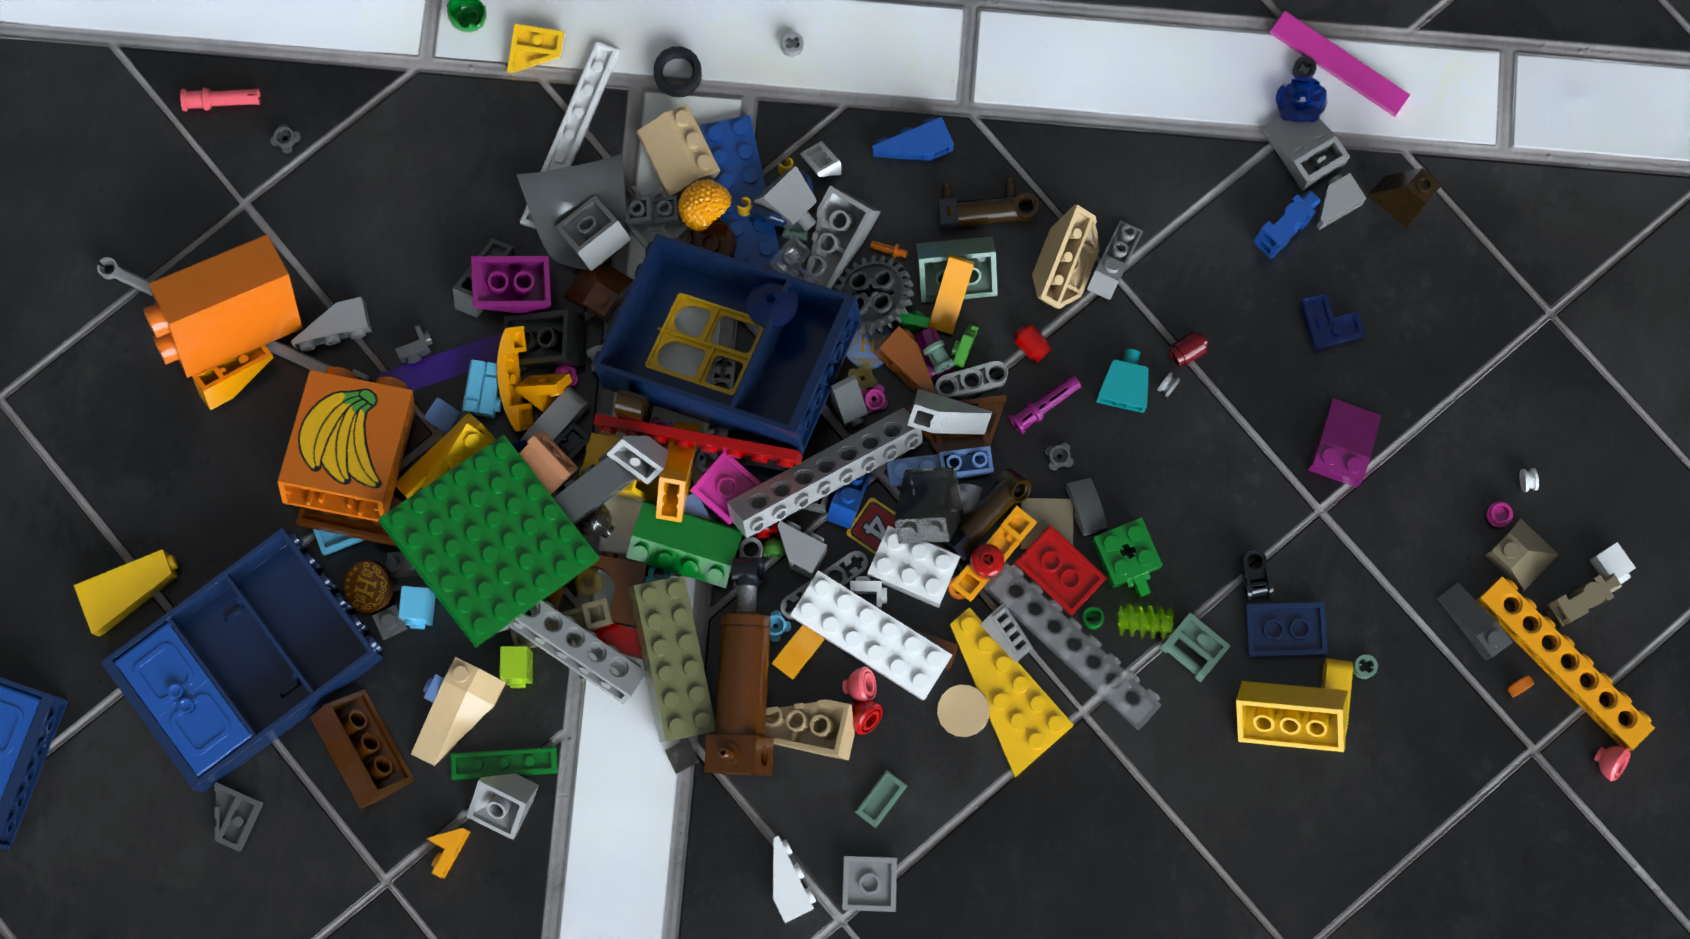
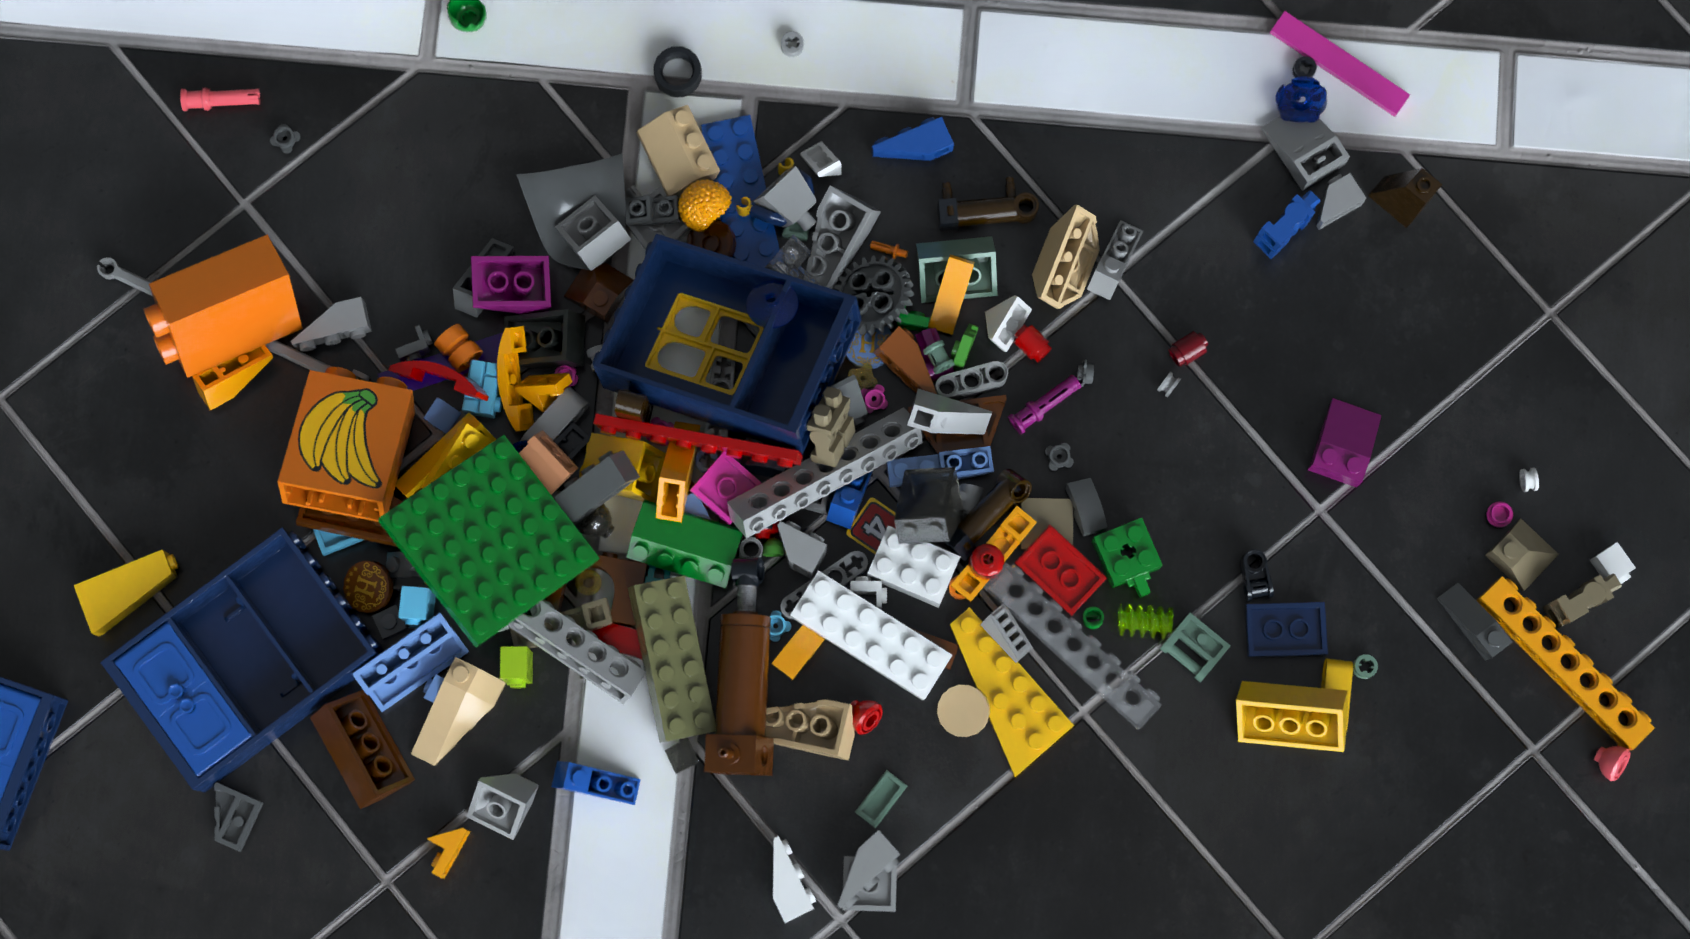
(410, 662): none -> medium blue slope
(416, 370): none -> red slope
(456, 345): none -> orange wheel
(502, 762): green tile -> none
(534, 47): yellow wing -> none
(579, 113): white tile -> none
(595, 782): none -> blue slope
(639, 456): light grey slope -> none
(830, 427): none -> dark tan hips
(860, 685): coral brick -> none
(871, 859): none -> light grey slope
(1006, 320): none -> white slope
(1085, 373): none -> dark grey plate
(1126, 384): teal torso -> none
(1327, 329): clear blue plate -> none
(1520, 685): orange tile -> none

